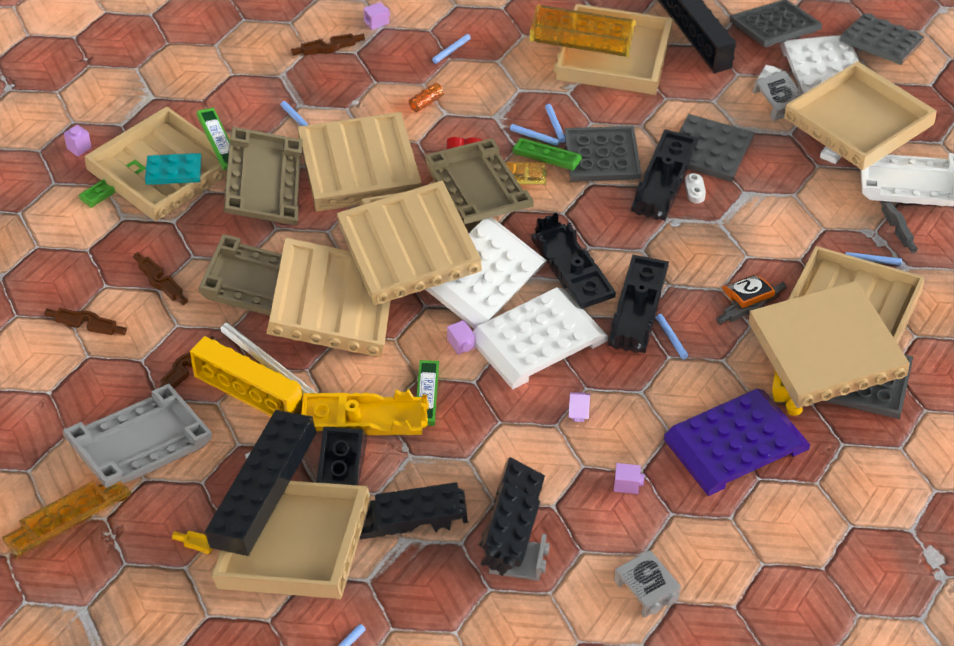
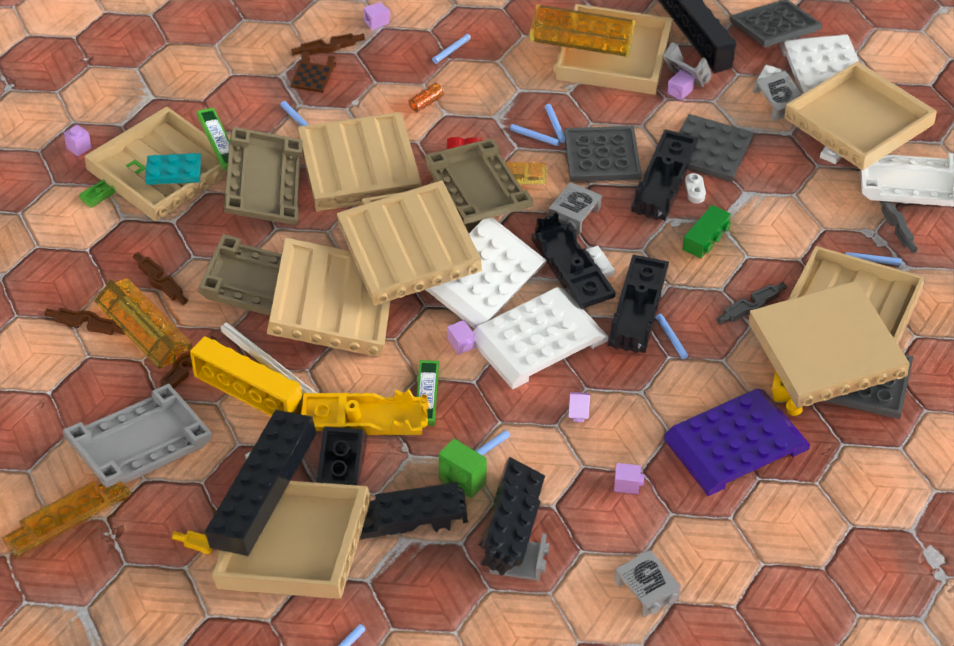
(142, 322): none -> clear yellow slope
(311, 75): none -> reddish brown flag
(462, 466): none -> bright green brick
(493, 443): none -> light blue bar
(547, 154): bright green tile -> none
(575, 205): none -> light grey panel
(601, 261): none -> white plate
(675, 63): none -> light grey panel
(681, 85): none -> lavender brick
(706, 231): none -> green brick
(749, 290): slope -> none
(882, 38): dark grey plate -> none

